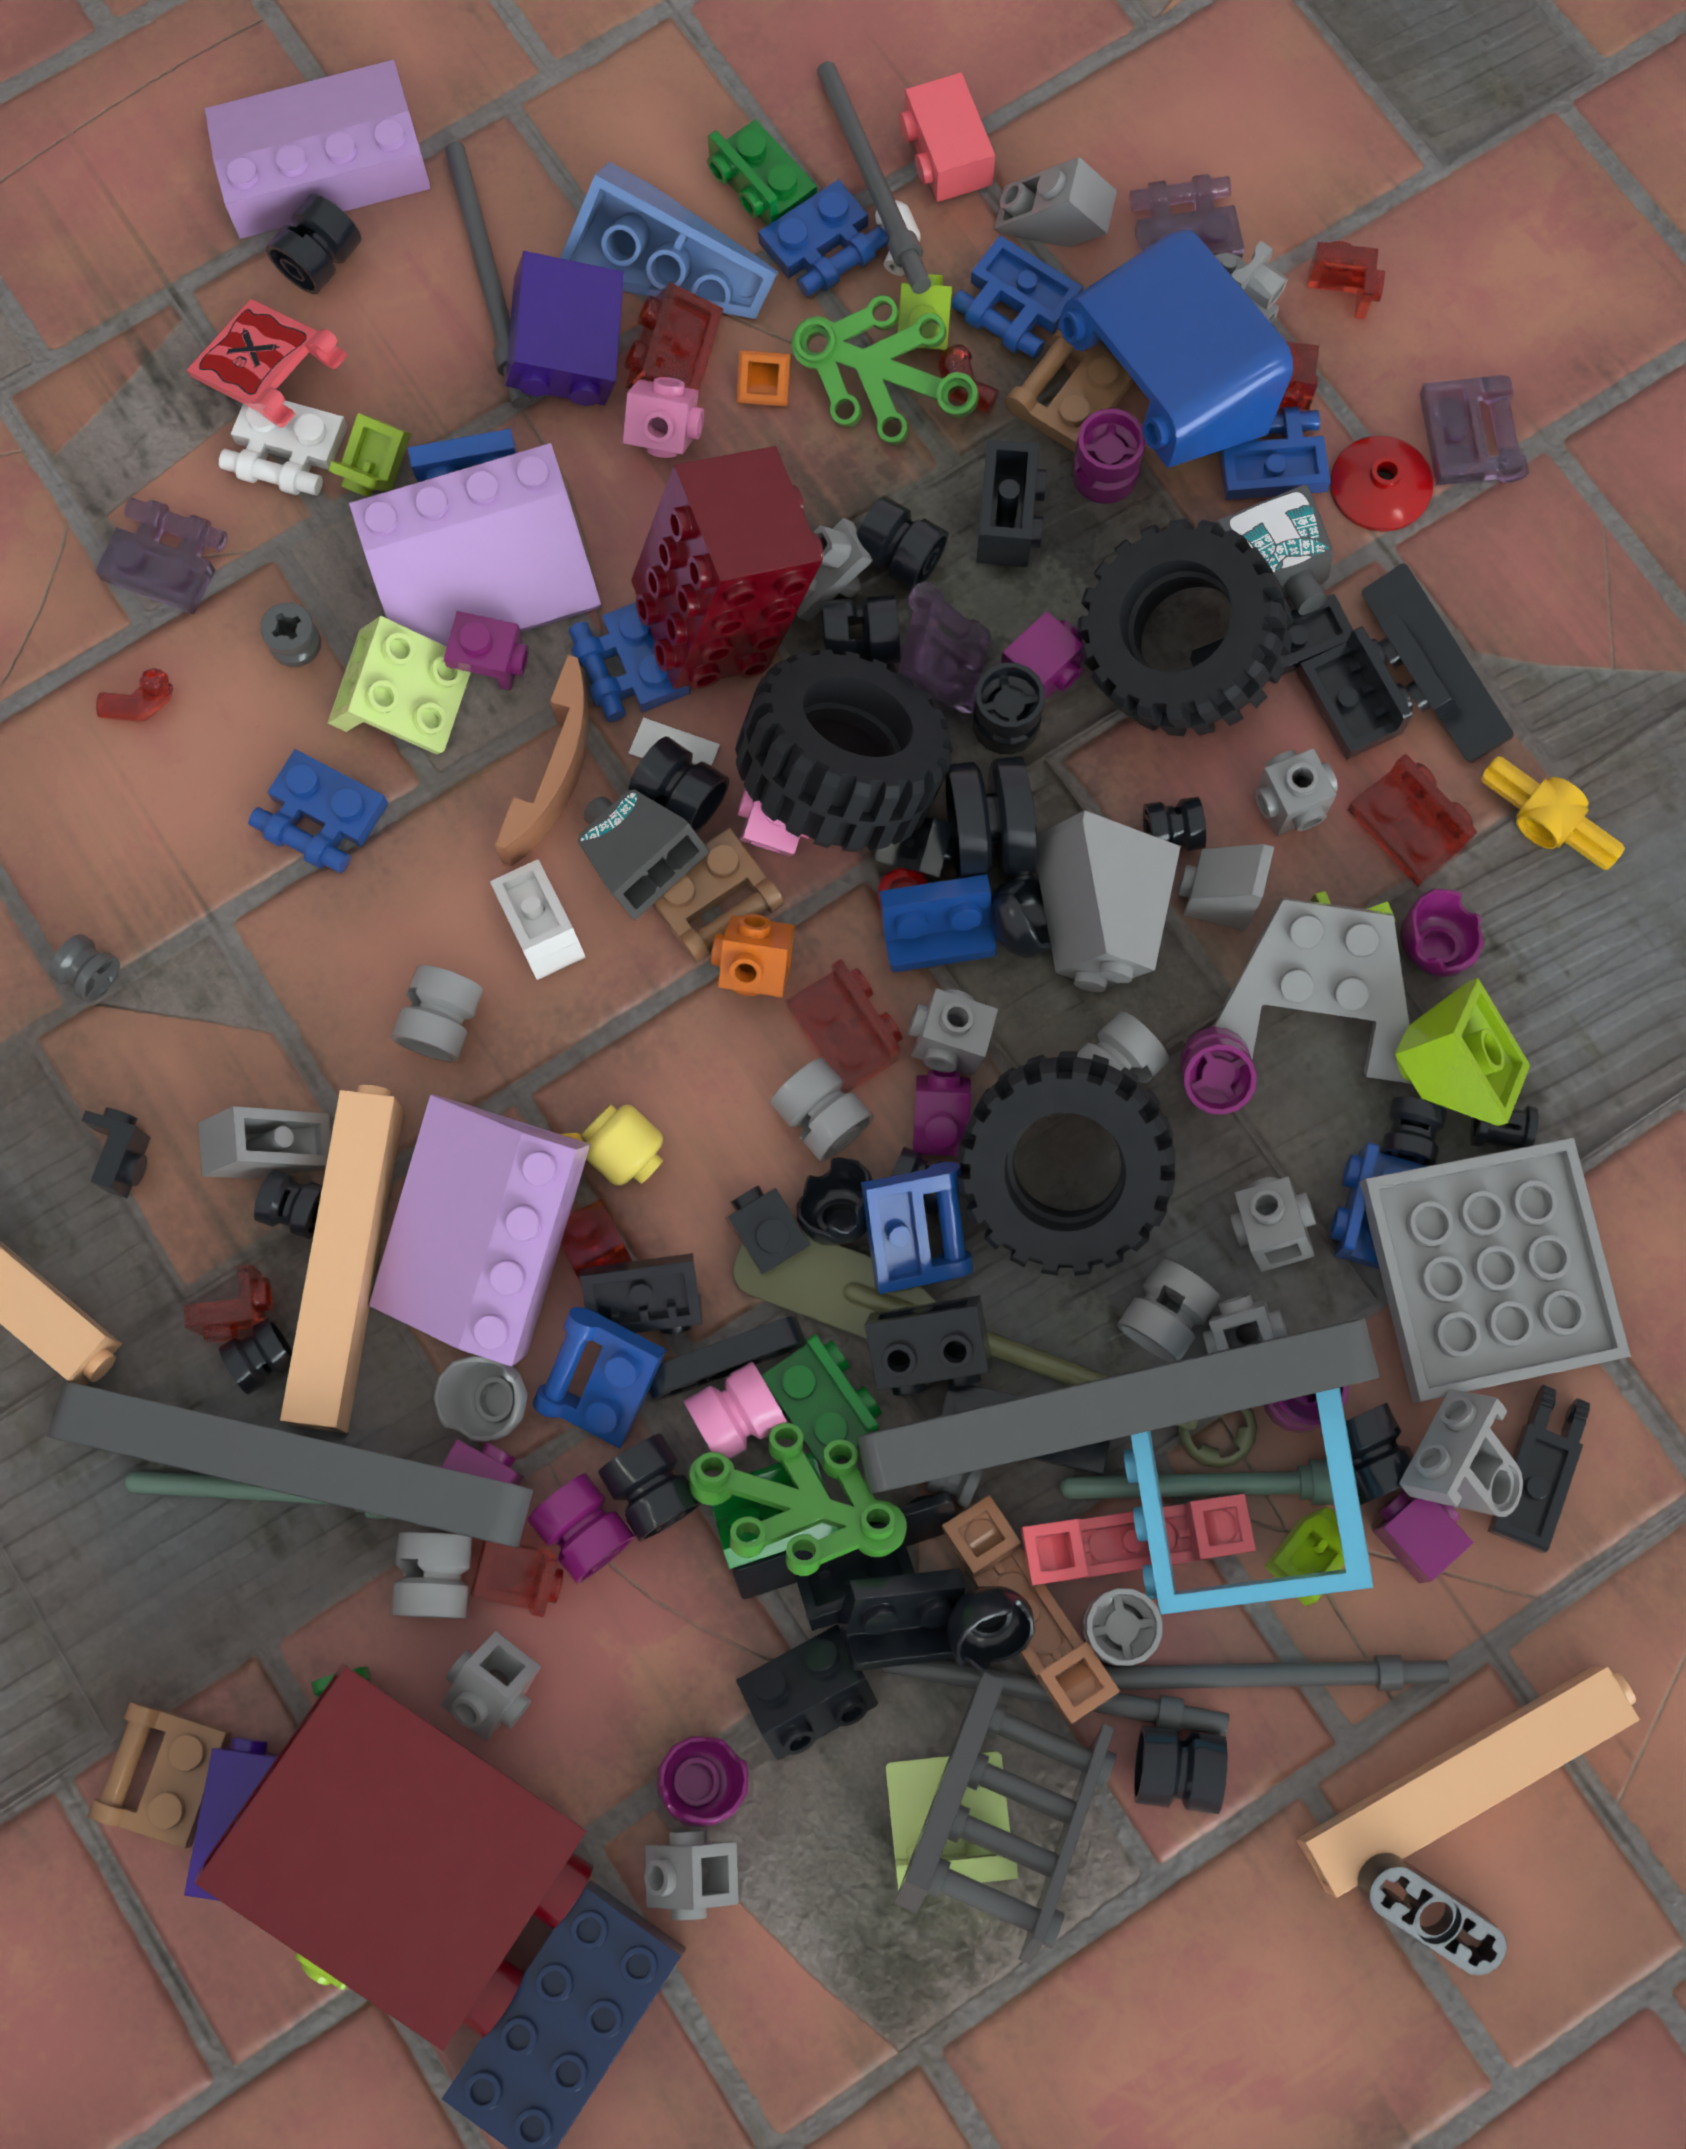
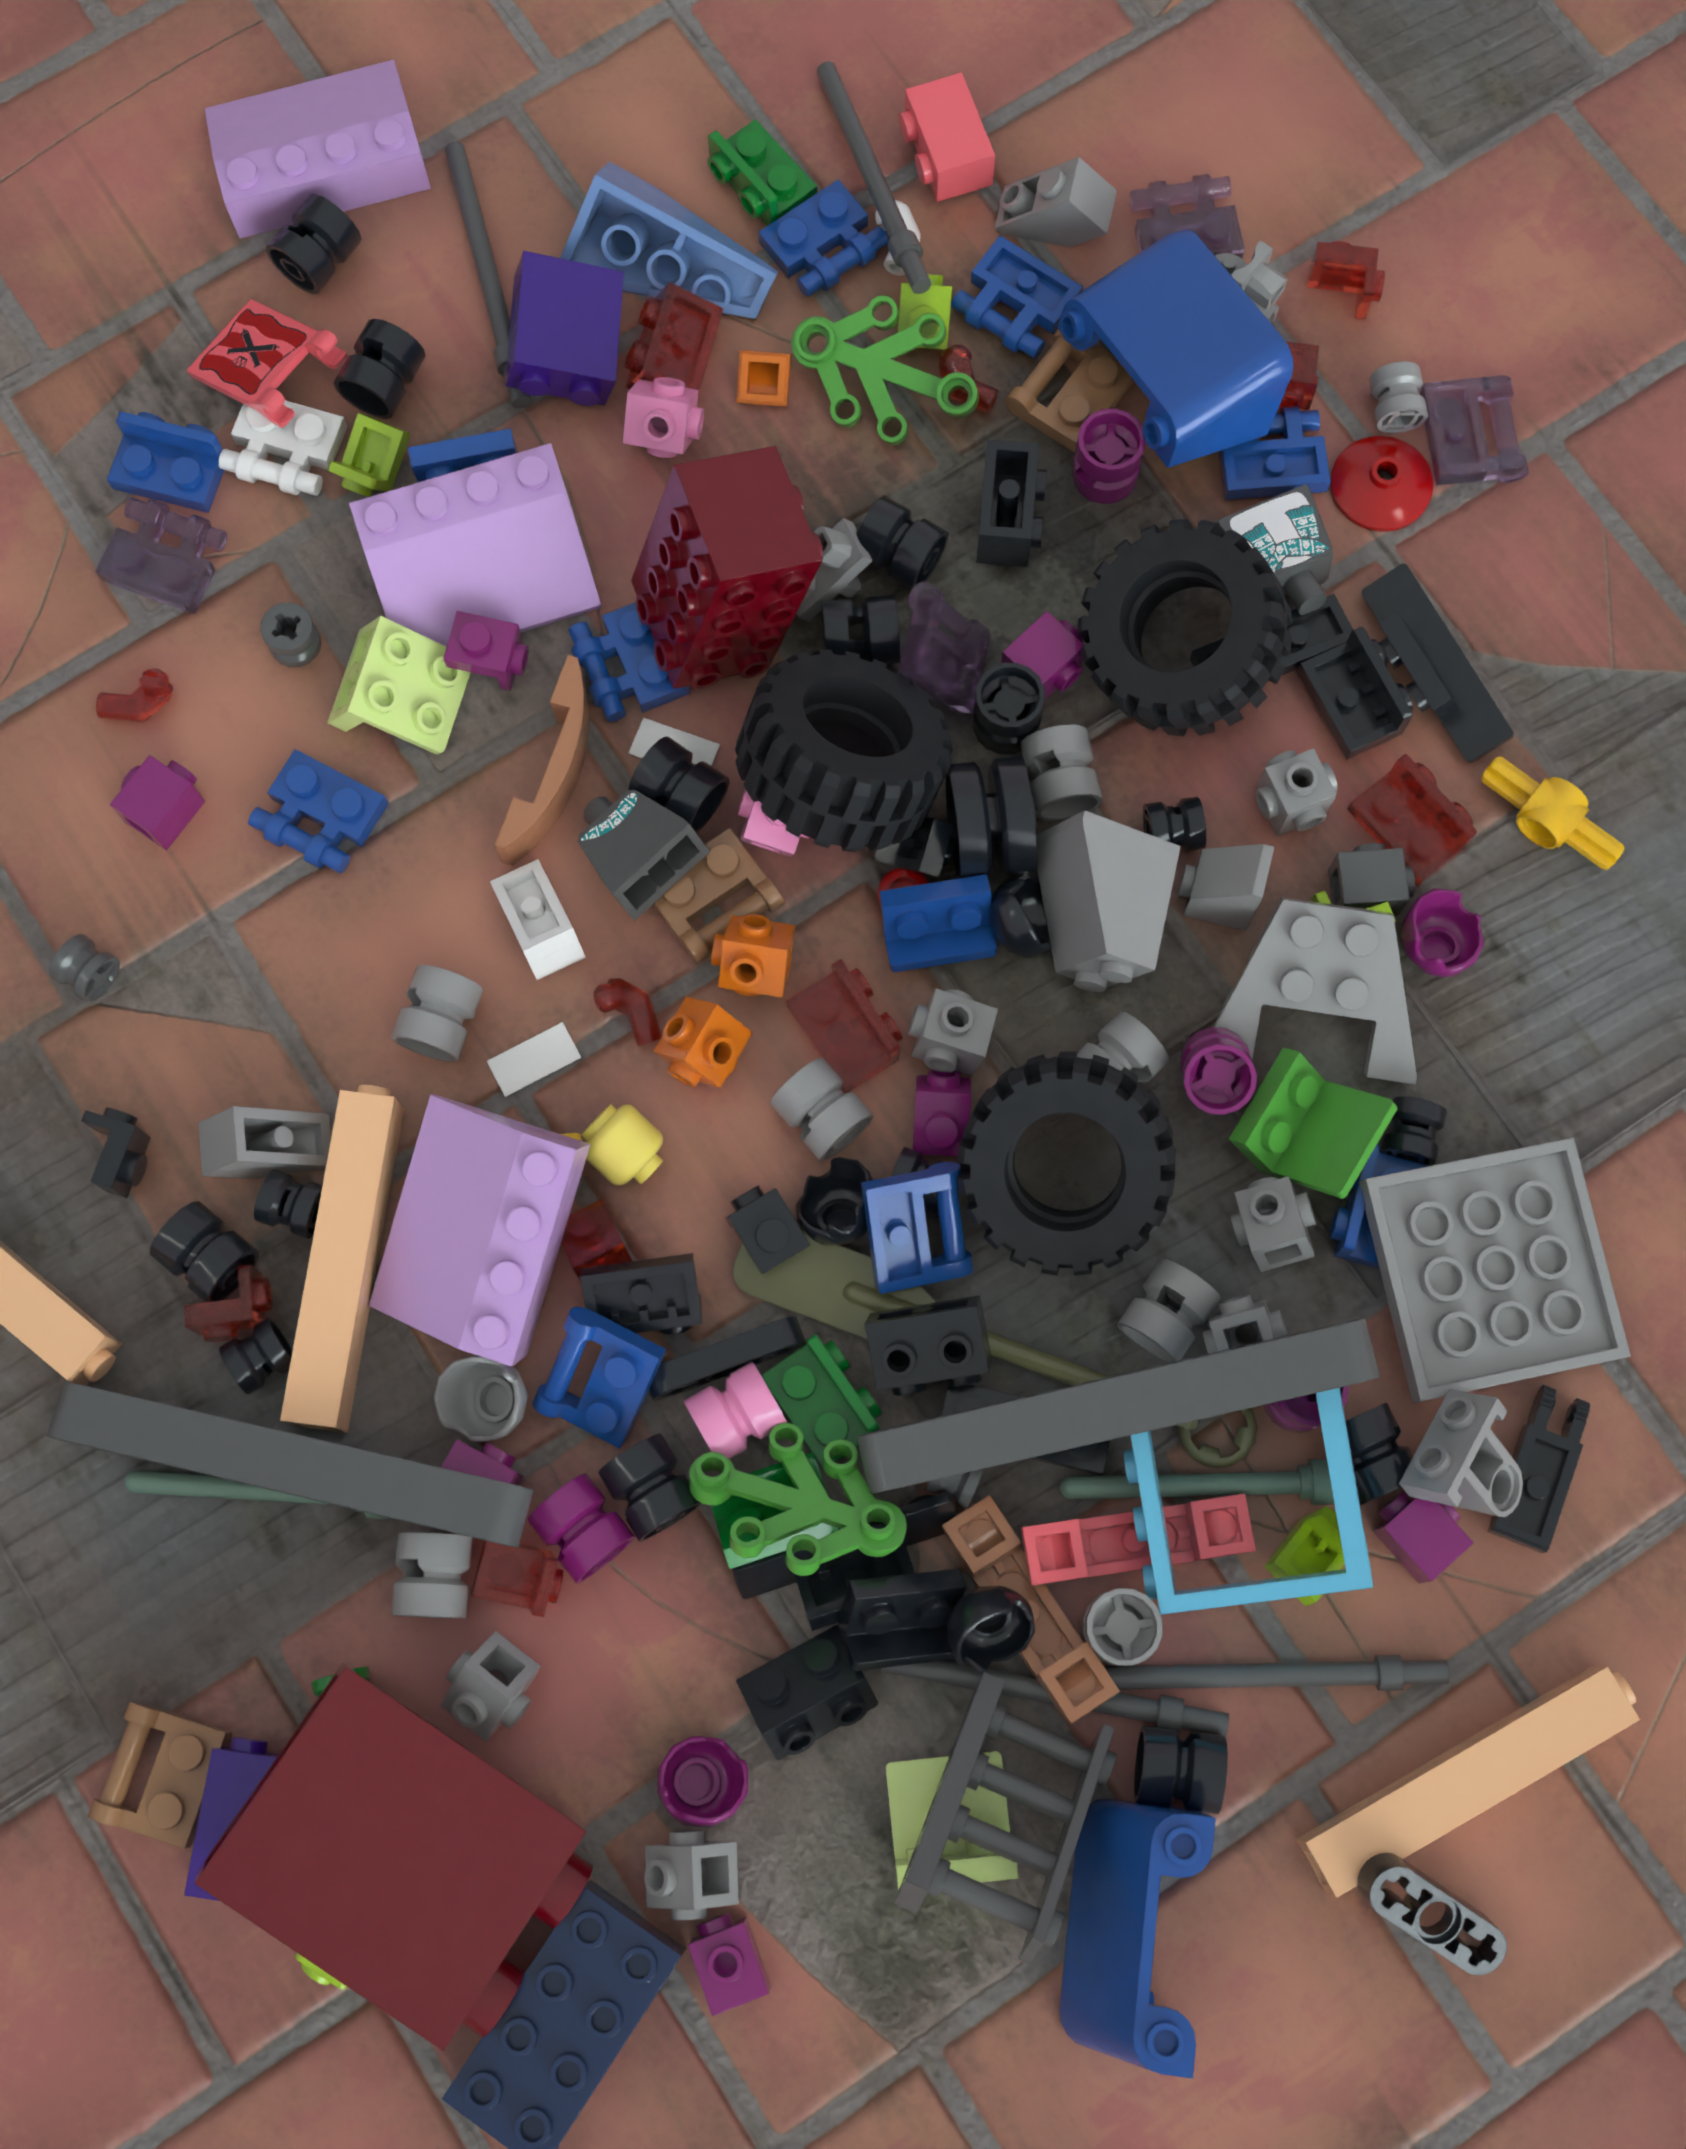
(158, 800): none -> magenta brick
(166, 461): none -> blue bracket
(196, 1246): none -> black wheel
(379, 369): none -> black wheel
(533, 1059): none -> white sticker
(633, 1003): none -> clear red arm
(702, 1043): none -> orange brick
(728, 1963): none -> magenta brick
(1060, 763): none -> light grey wheel
(1113, 1931): none -> blue windscreen
(1311, 1127): none -> bright green bracket
(1371, 877): none -> dark grey brick
(1399, 402): none -> light grey wheel
(1464, 1056): lime slope -> none
(1522, 1135): black bush -> none

